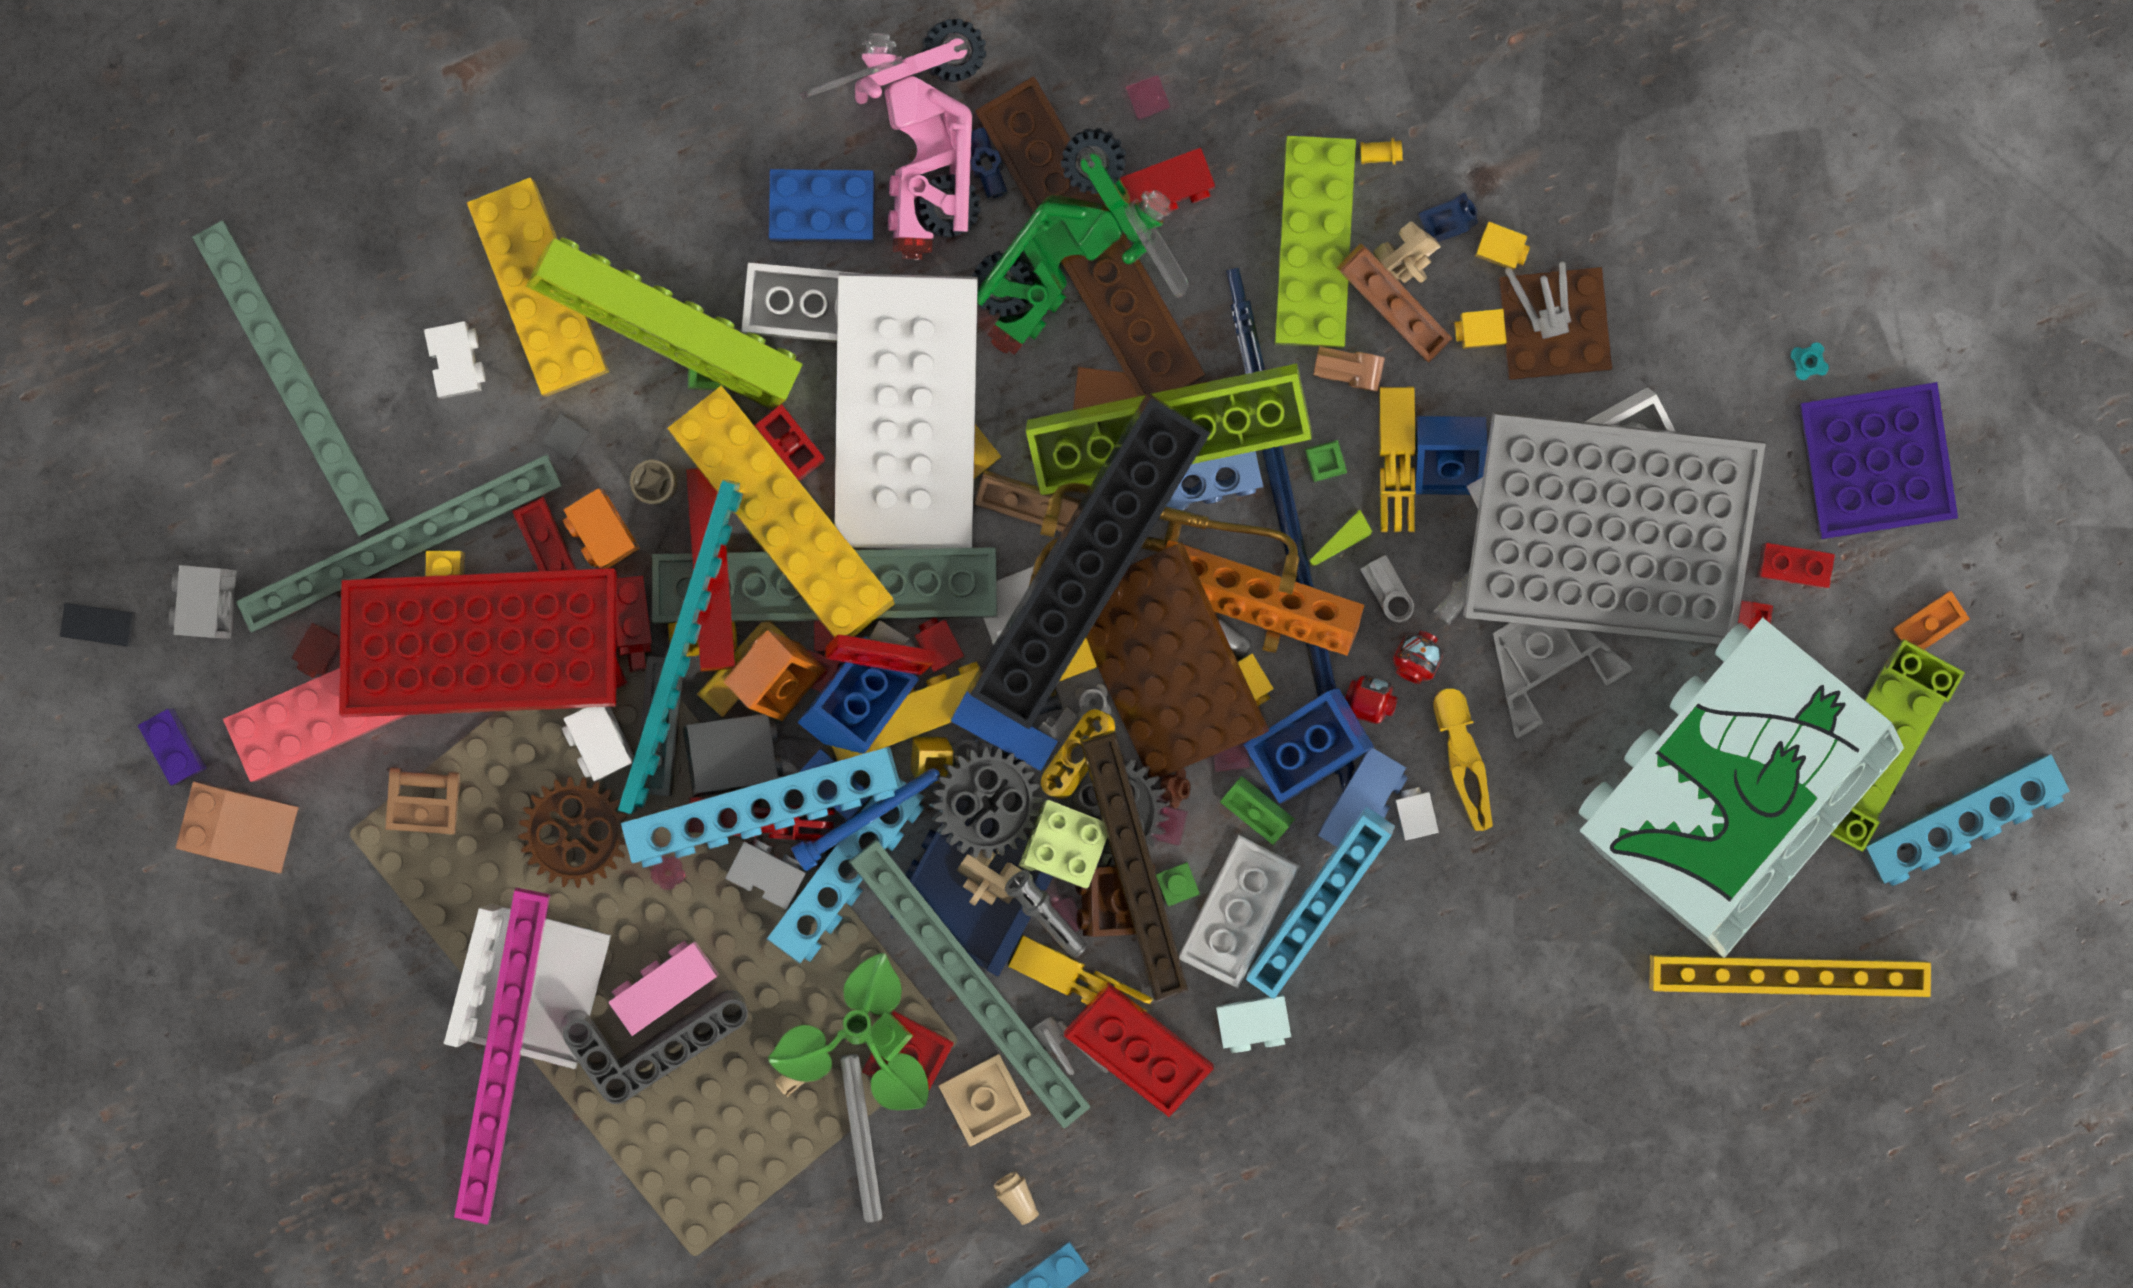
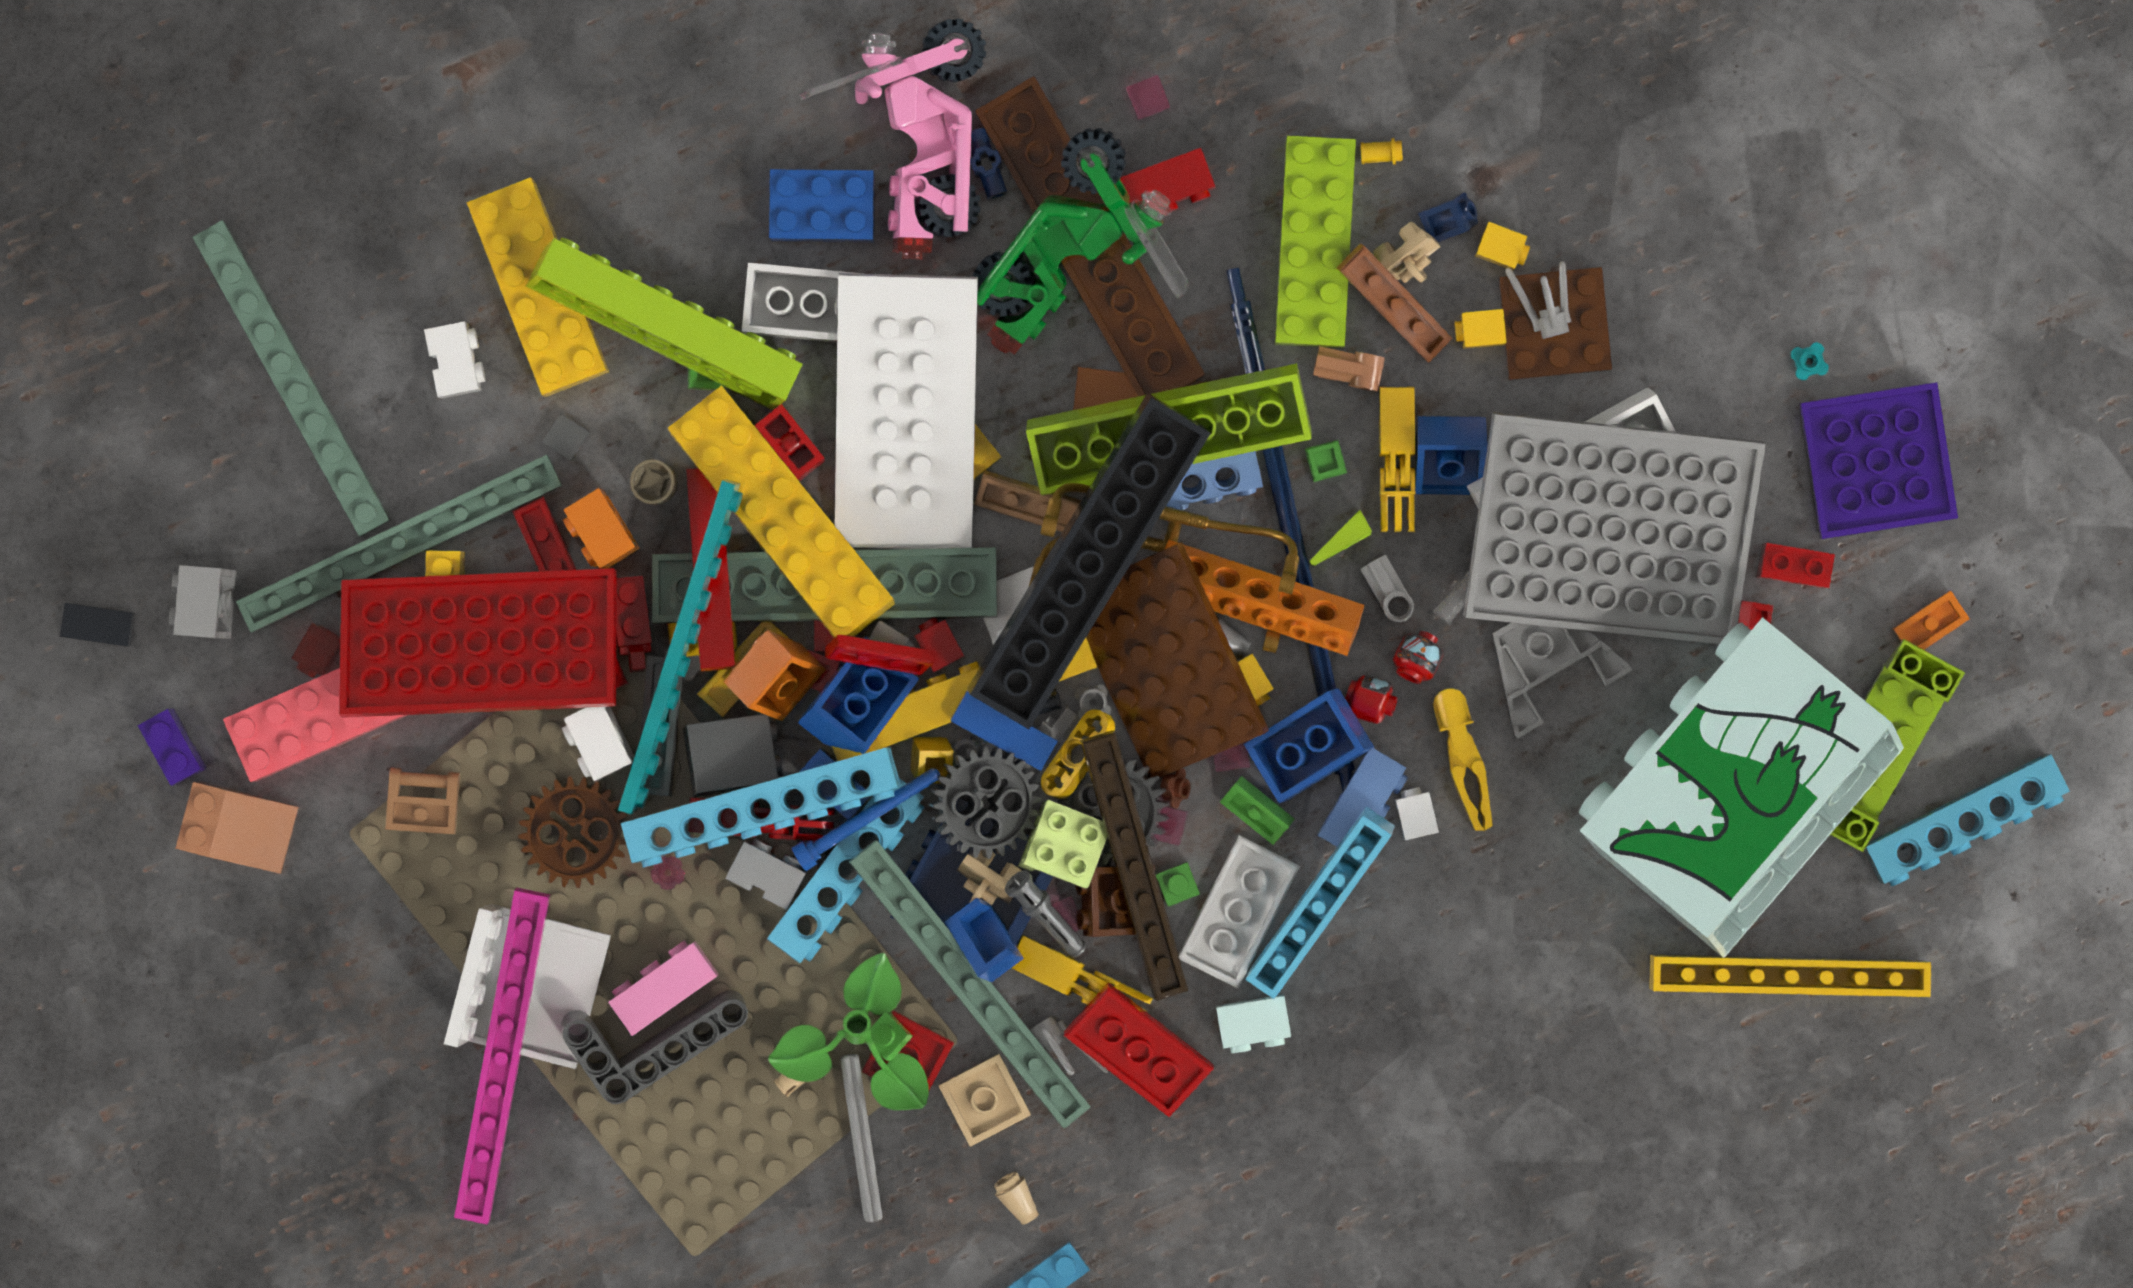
(984, 940): none -> blue panel

